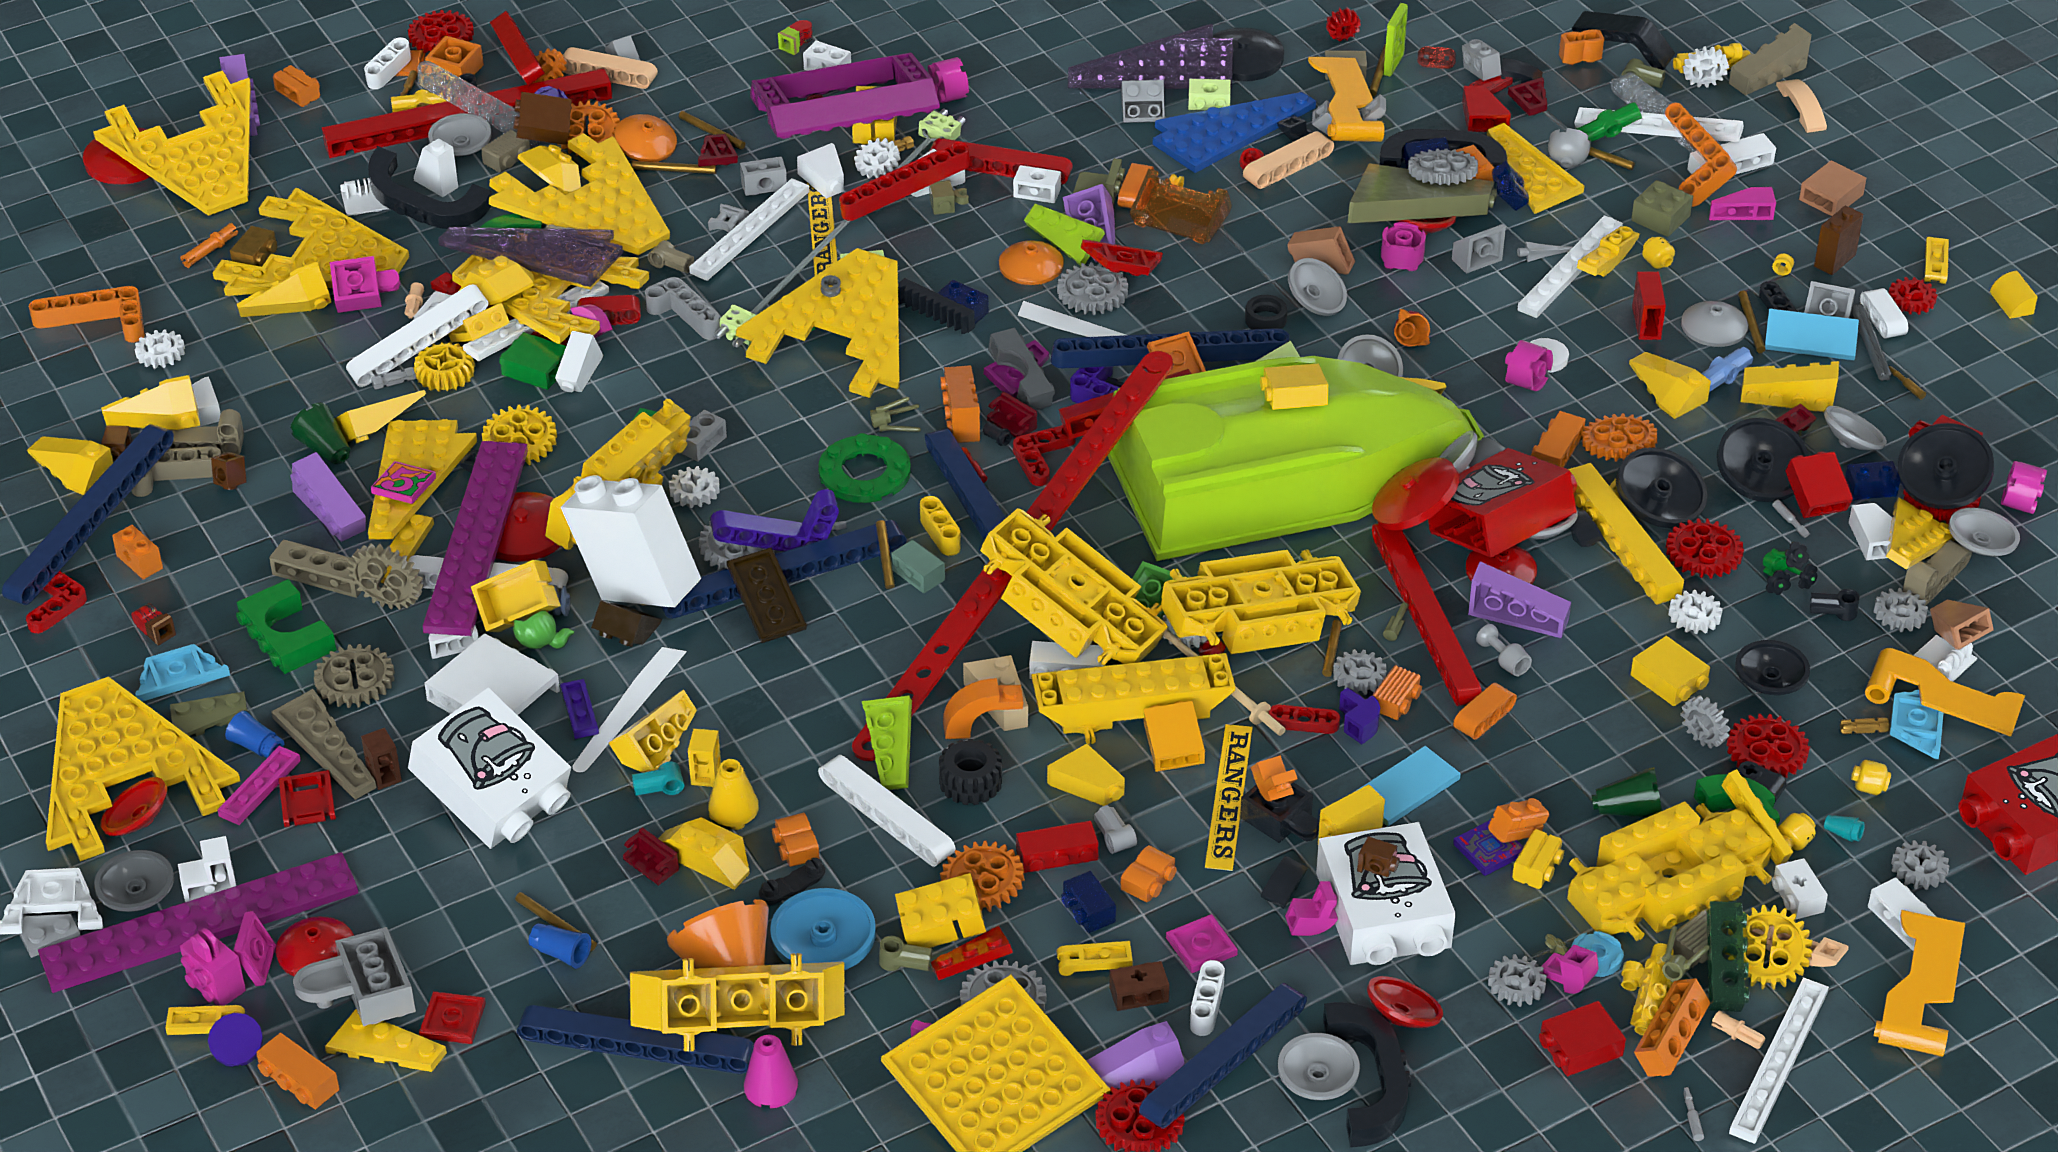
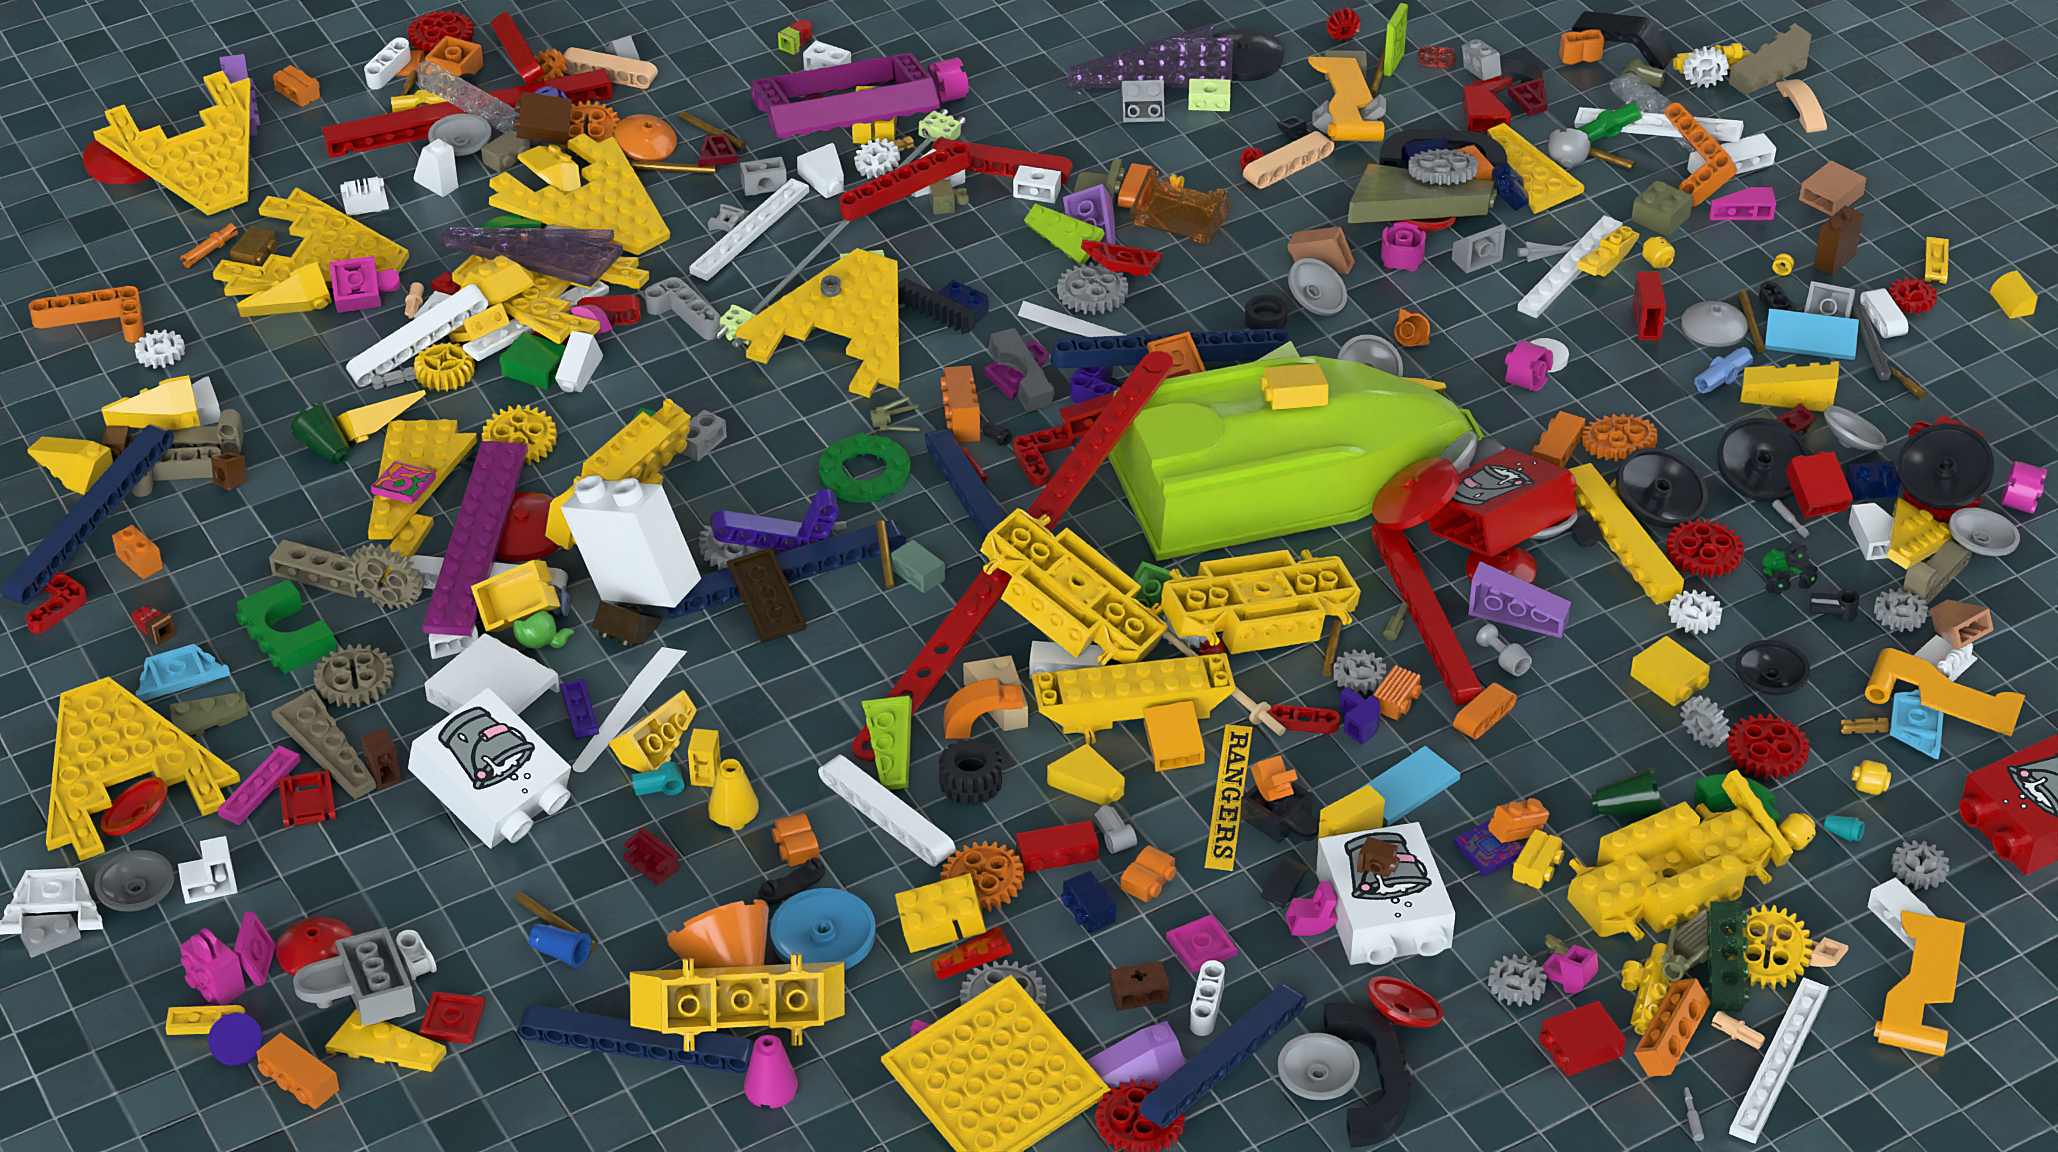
(221, 913): magenta plate -> none
(252, 735): blue plant -> none
(326, 497): medium lavender wedge -> none
(414, 954): none -> white piece
(419, 206): black arch -> none
(666, 255): dark tan piece -> none
(694, 487): white gear -> none
(709, 850): yellow wedge -> none
(821, 226): yellow sticker -> none
(895, 954): olive piece -> none
(940, 525): yellow beam -> none
(1012, 415): dark red hinge -> none
(1031, 262): orange dish -> none
(1094, 957): yellow plate -> none
(1213, 134): blue wing -> none
(1608, 951): medium azure tile -> none
(1672, 384): yellow wedge -> none
(1772, 781): black piece -> none
(1799, 888): white brick -> none

